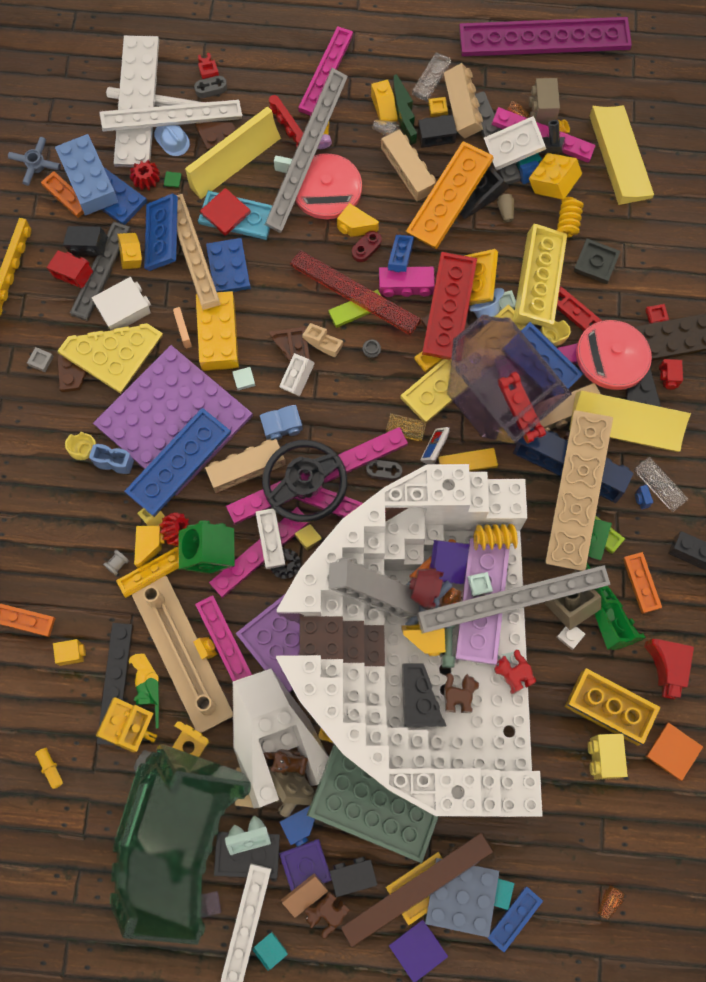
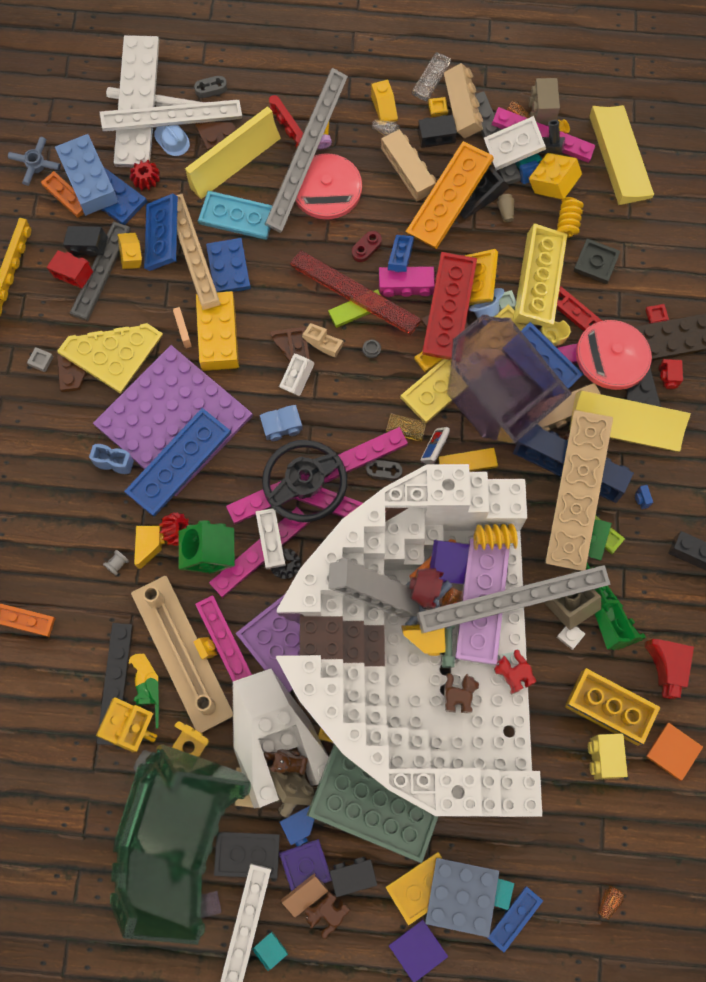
(49, 768): yellow axle -> none
(69, 652): yellow brick -> none
(79, 445): light yellow hair -> none
(122, 304): white brick -> none
(149, 519): light yellow slope -> none
(149, 572): yellow tile -> none
(172, 179): green piece -> none
(207, 67): red plate -> none
(225, 211): red tile -> none
(242, 841): light aqua tile -> none
(243, 378): light aqua tile -> none
(243, 466): tan brick -> none
(282, 163): light aqua tile -> none
(308, 537): light yellow slope -> none
(330, 59): dark pink plate -> none
(356, 222): yellow slope -> none
(404, 109): dark green slope -> none
(417, 890): reddish brown tile -> none
(419, 701): black wing -> none
(479, 584): light aqua tile -> none
(517, 401): red plate -> none
(545, 36): magenta plate -> none
(642, 583): orange plate -> none
(661, 484): clear plate -> none

